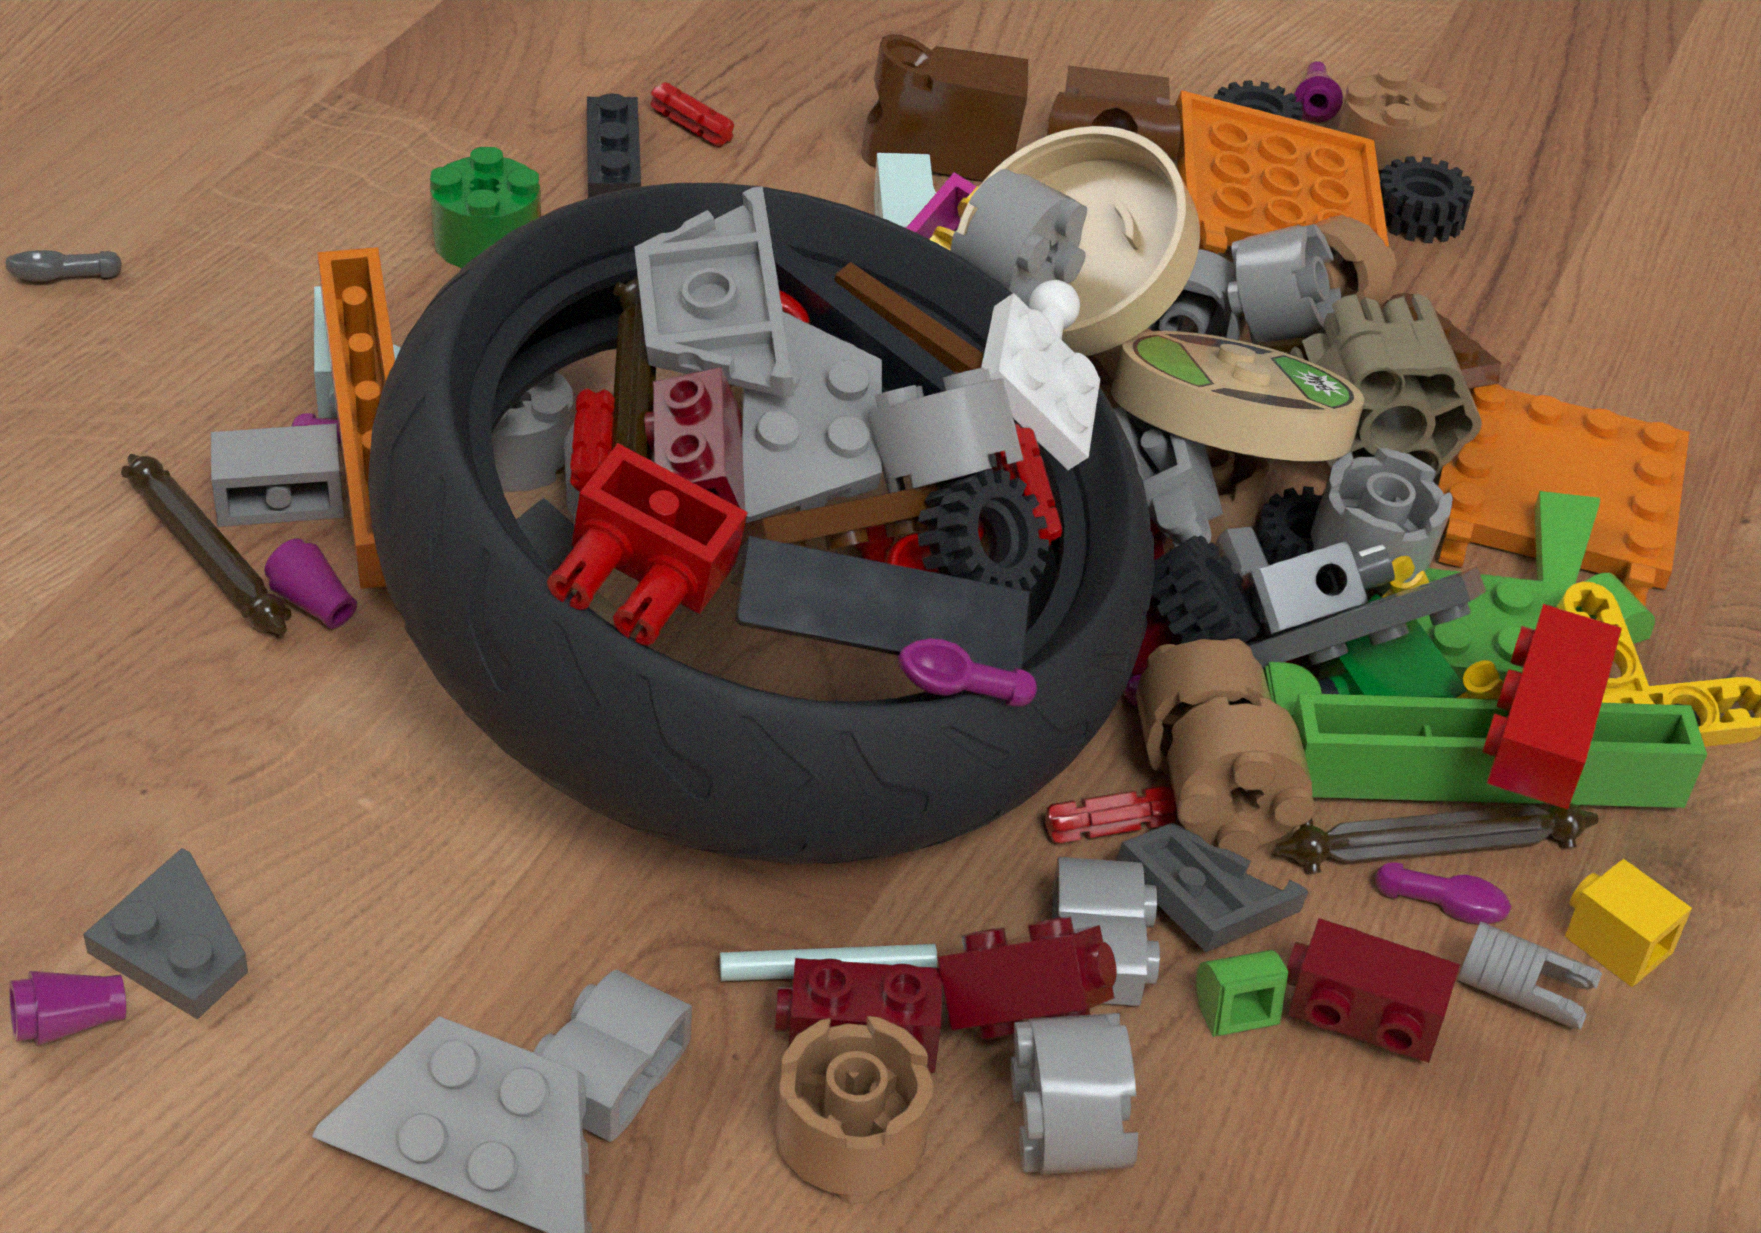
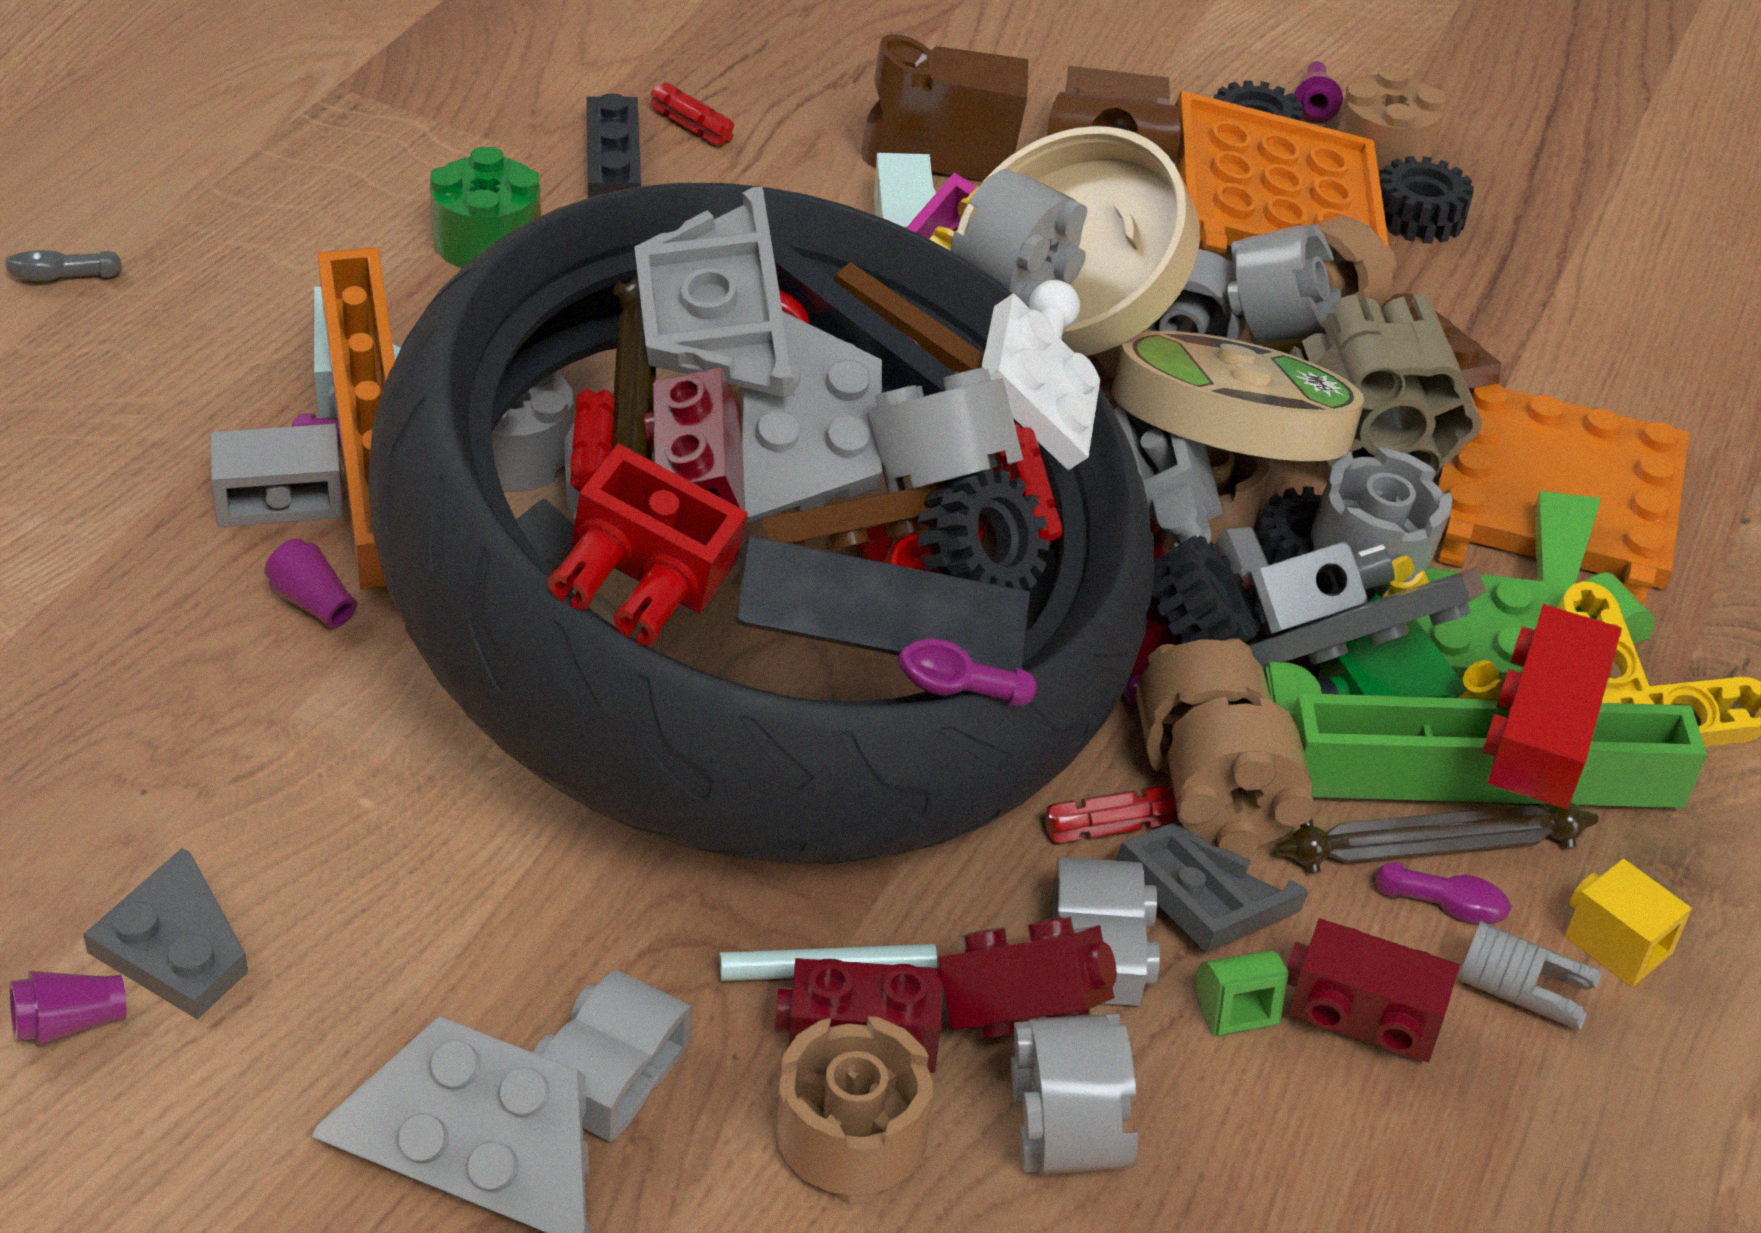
(207, 544): dark brown wheel -> none

